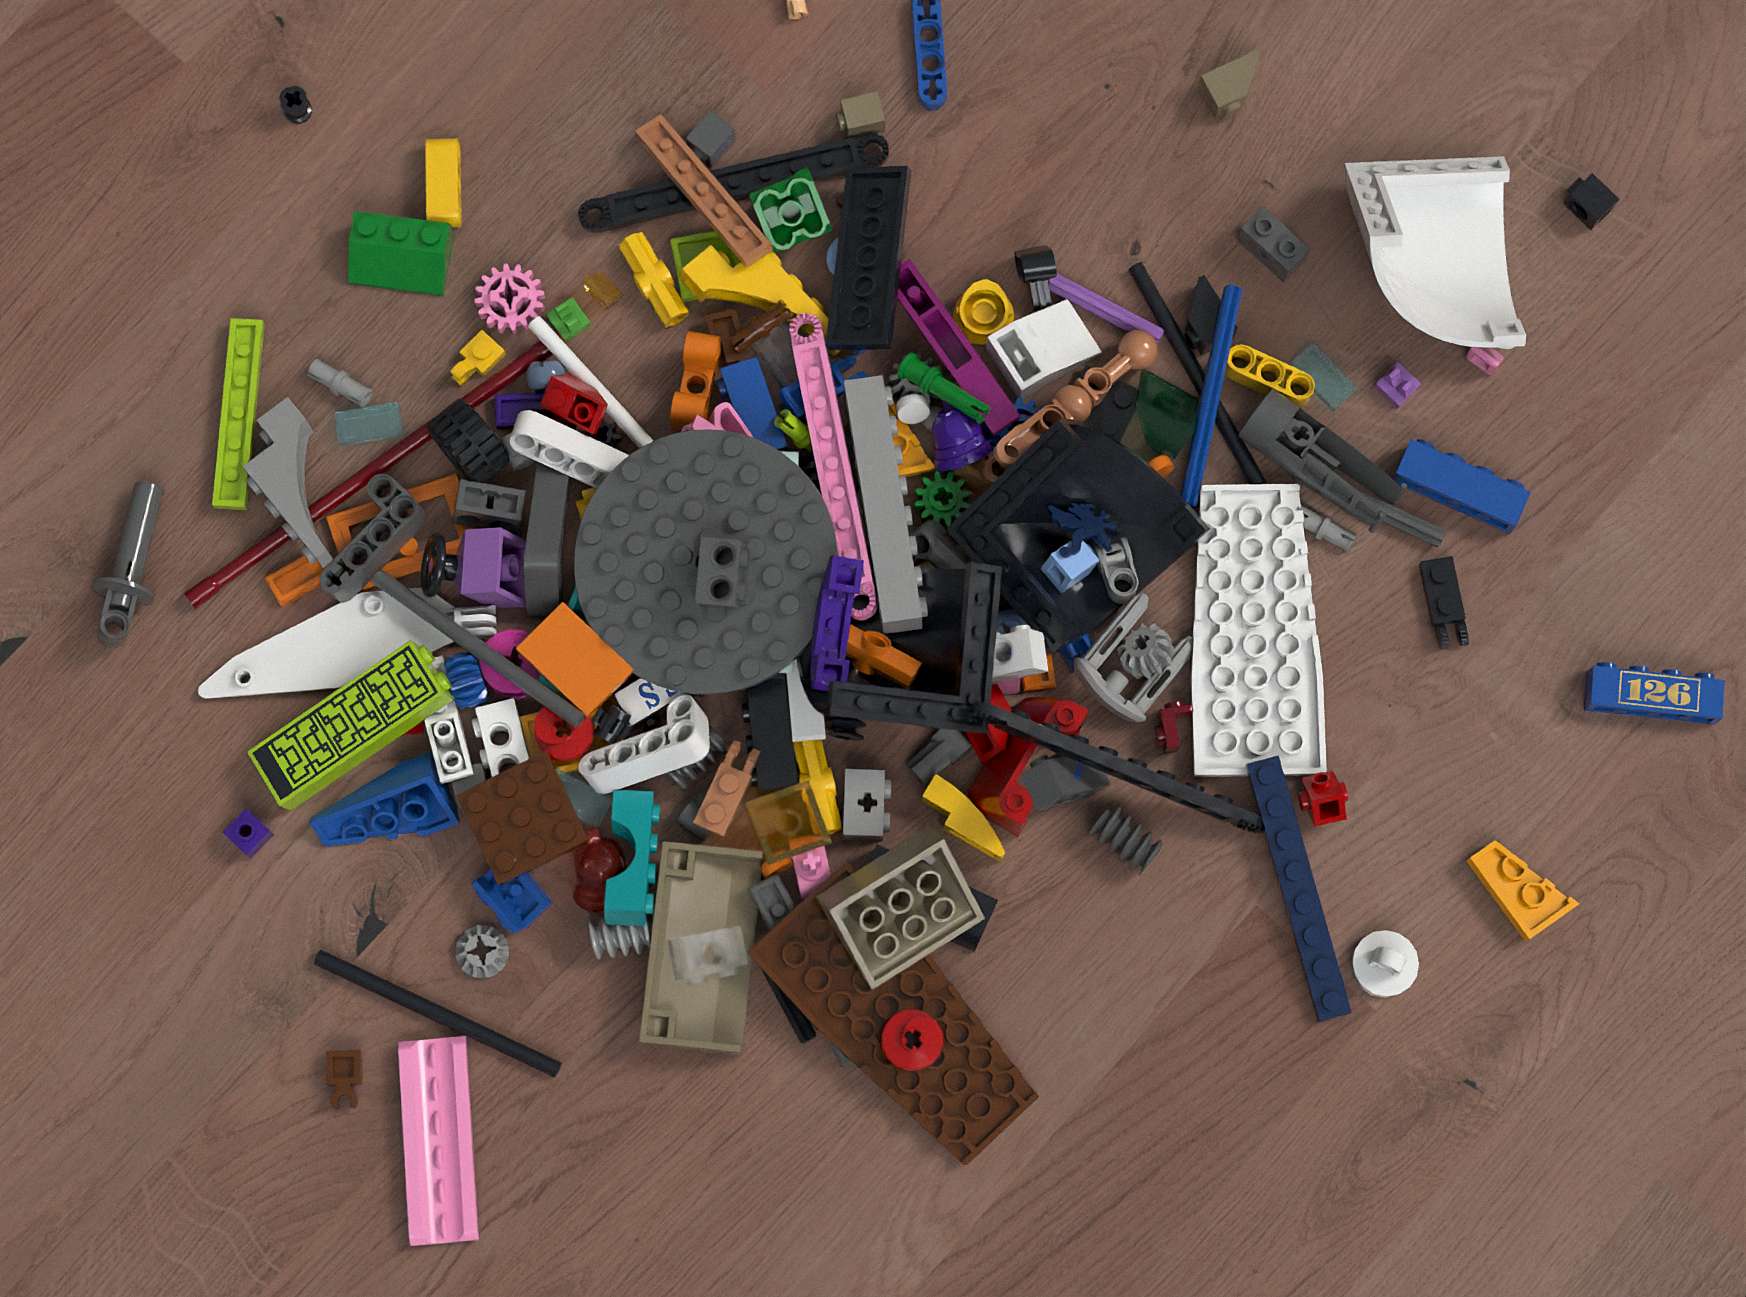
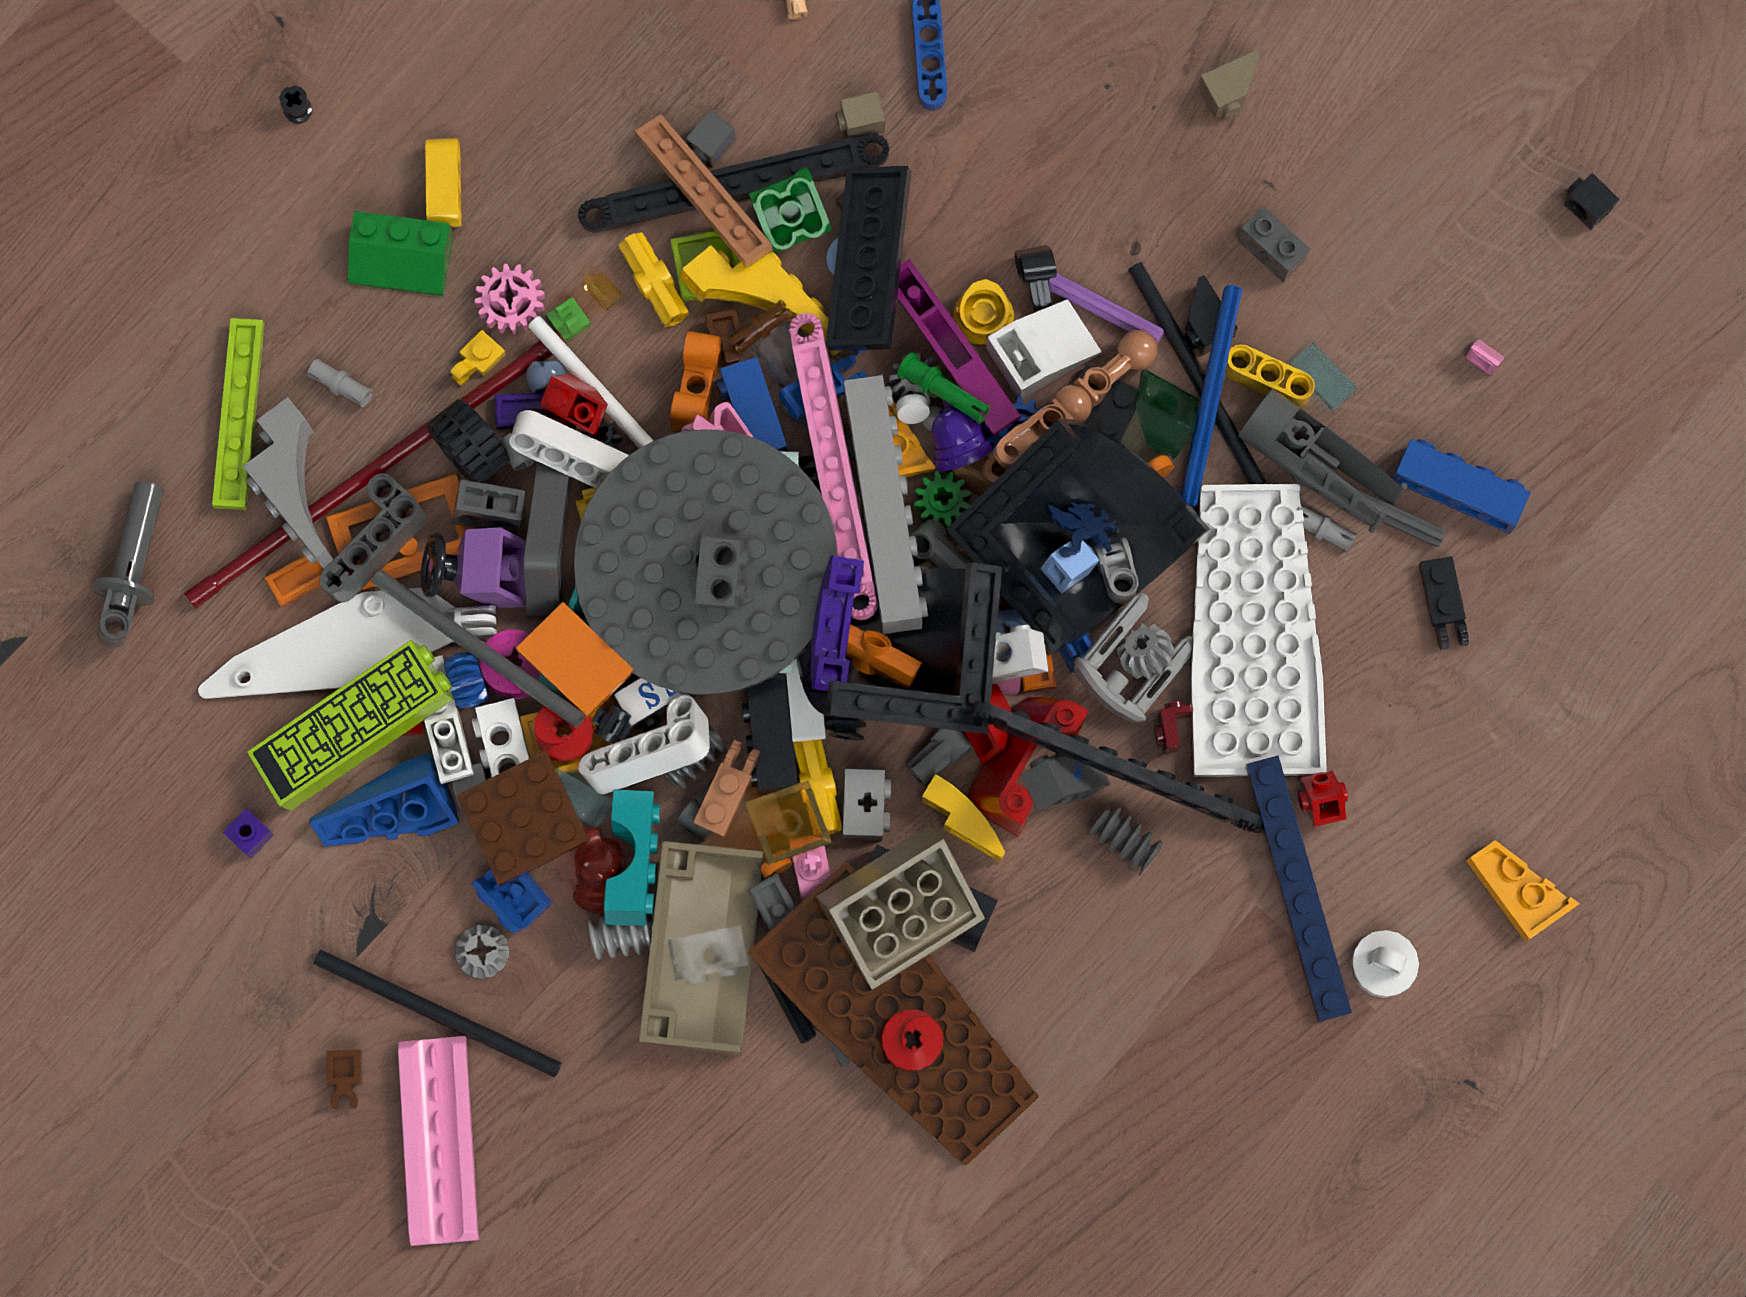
(369, 424): clear light blue tile -> none
(795, 429): lime pin -> none
(1397, 385): medium lavender tile -> none
(1439, 245): white panel -> none
(1654, 694): blue brick -> none

